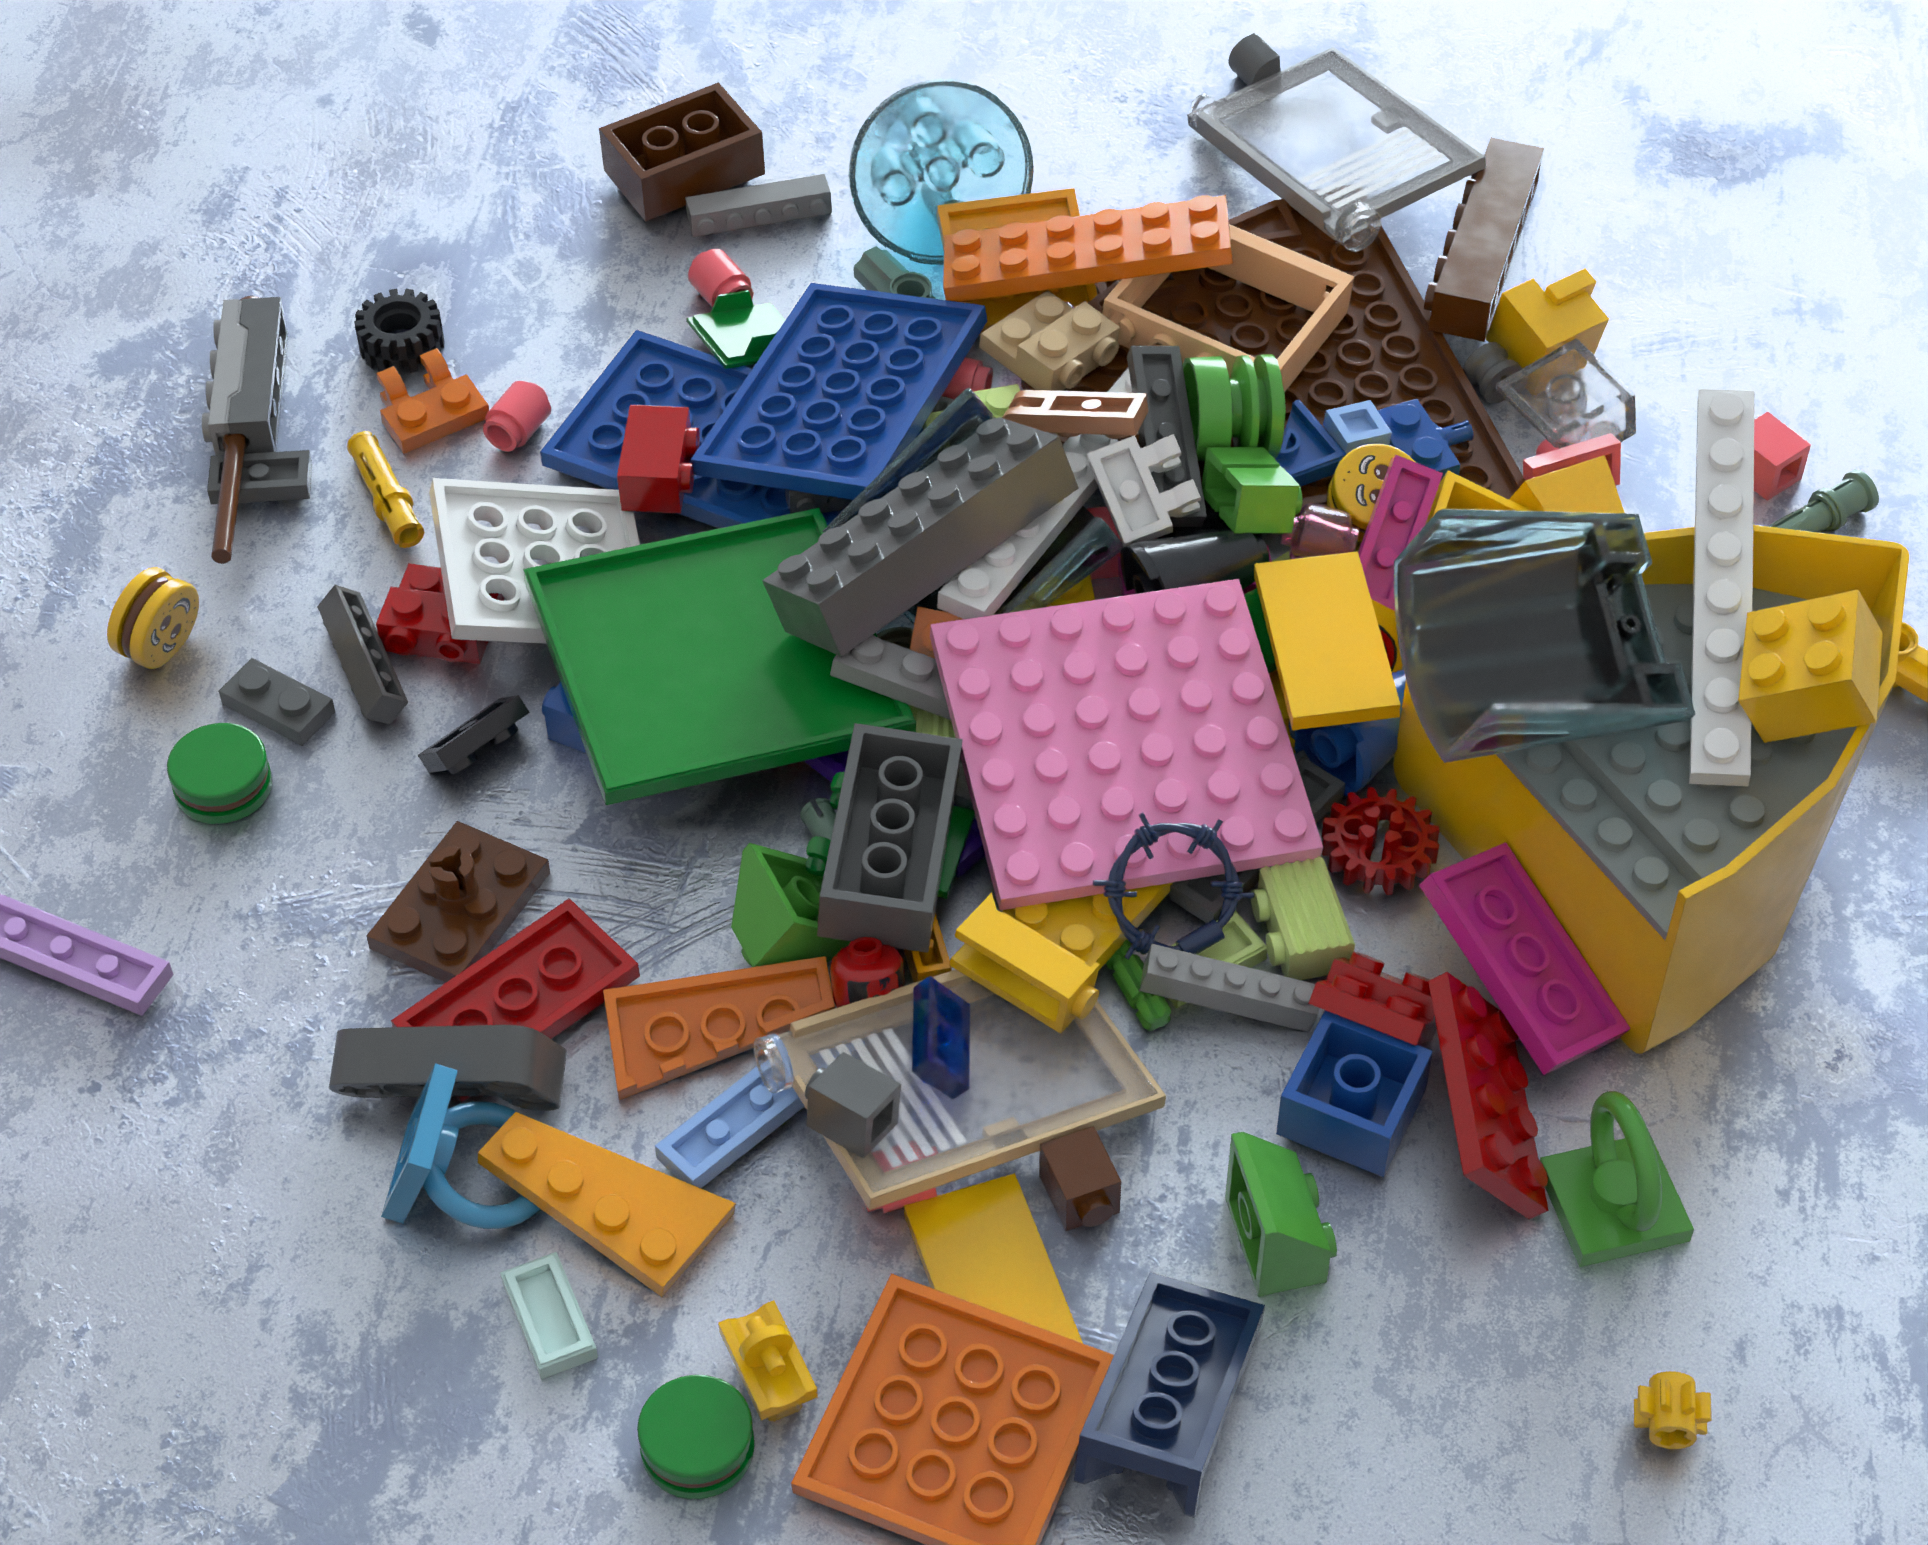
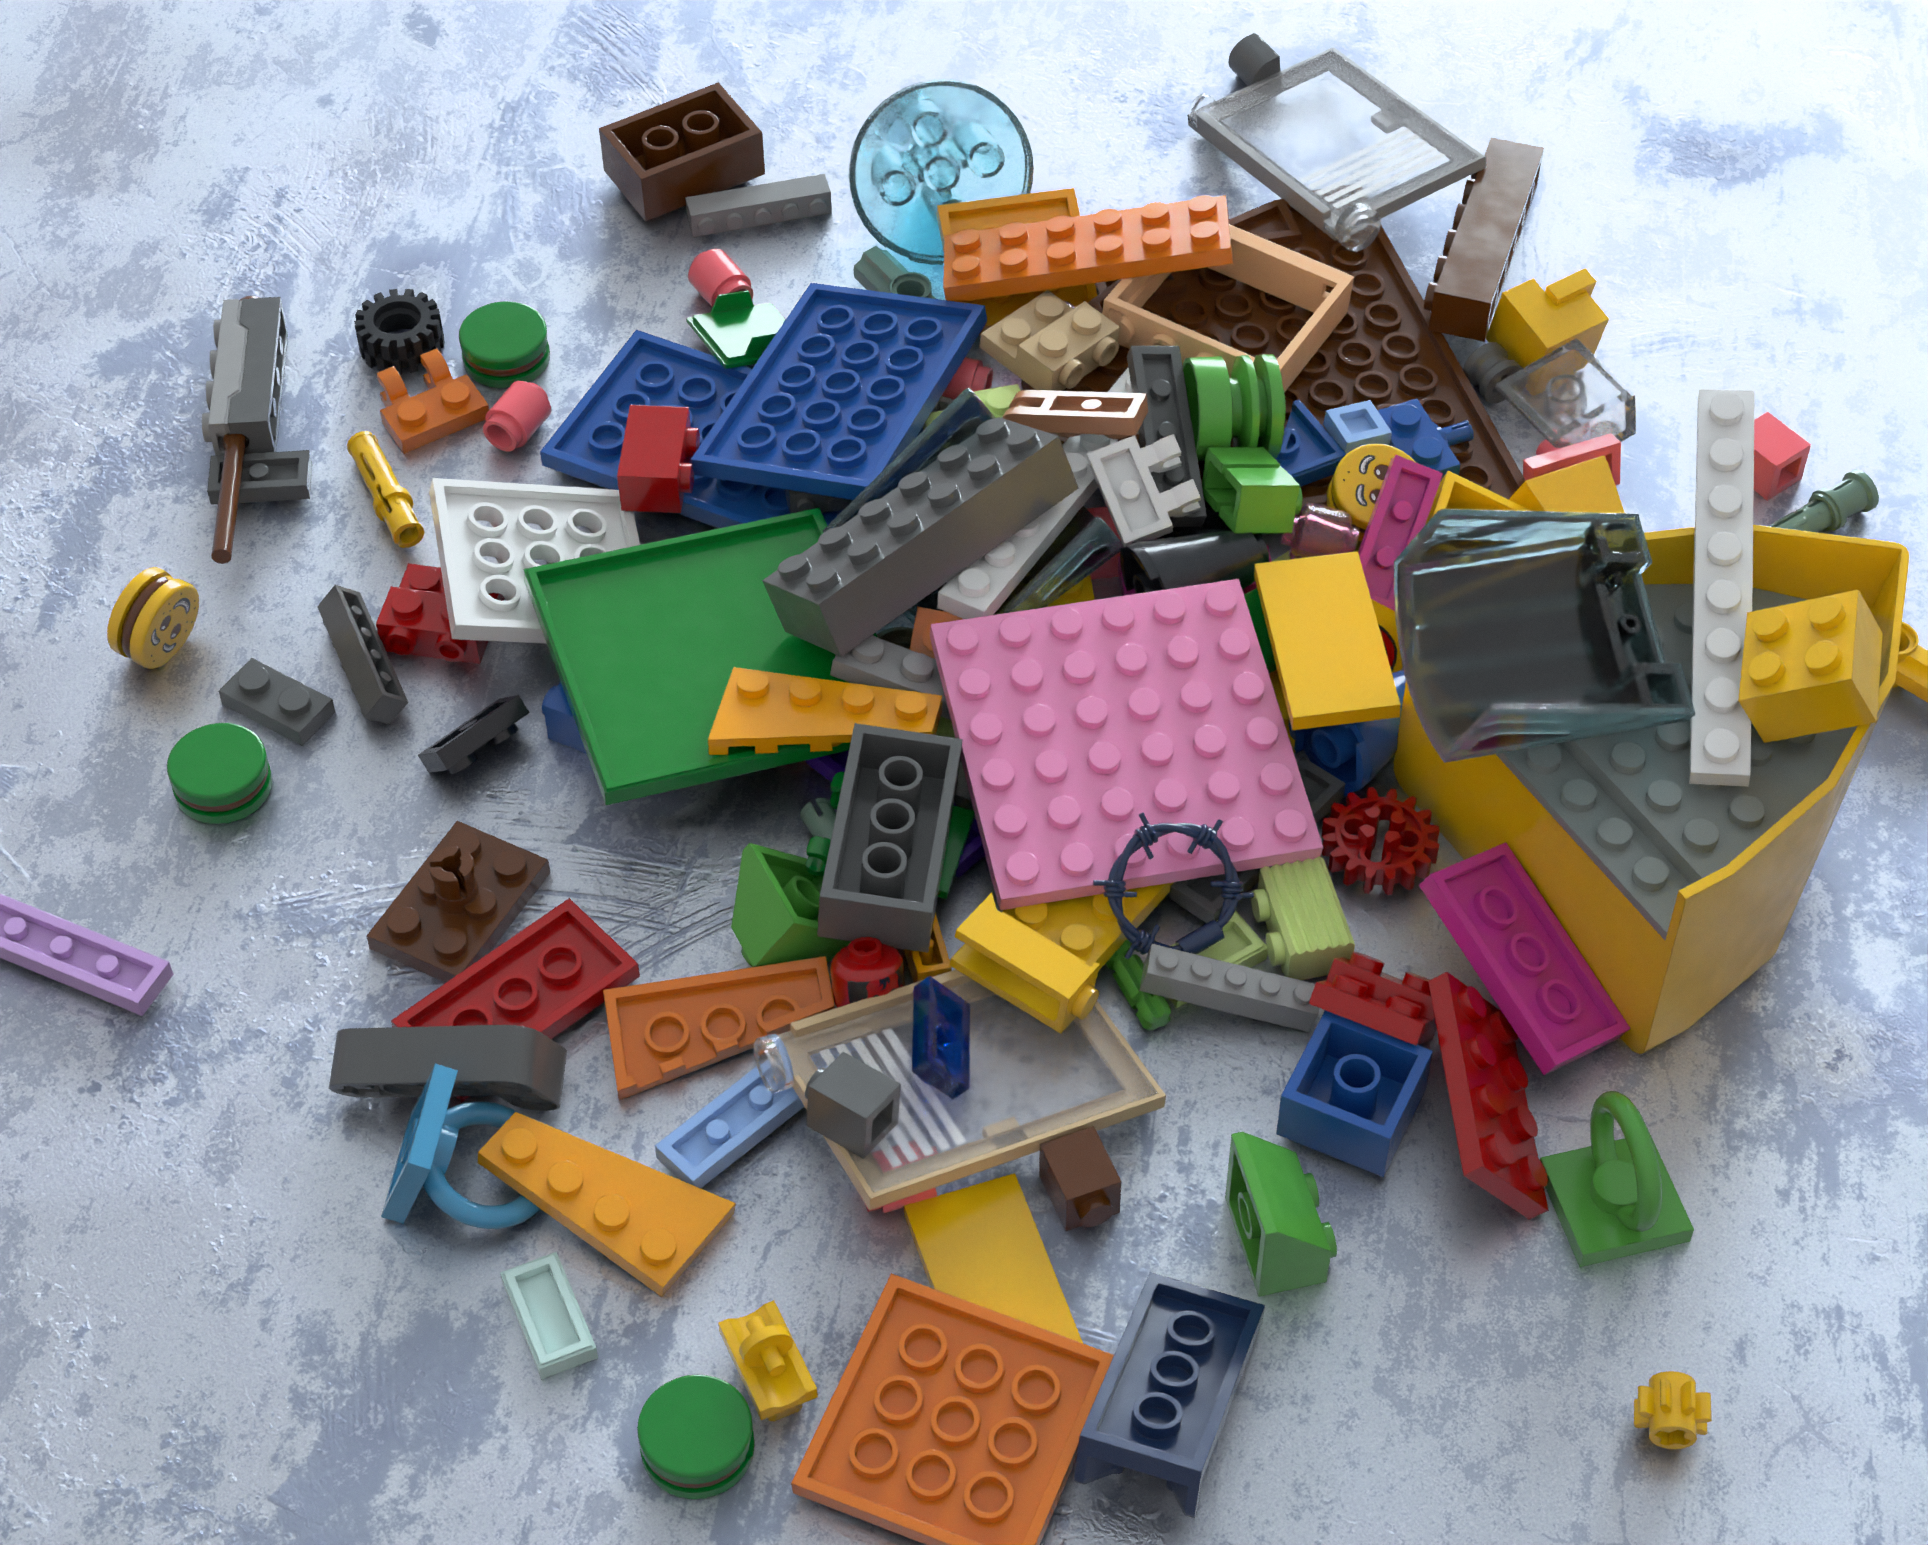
(504, 344): none -> green head
(791, 709): none -> light orange wing

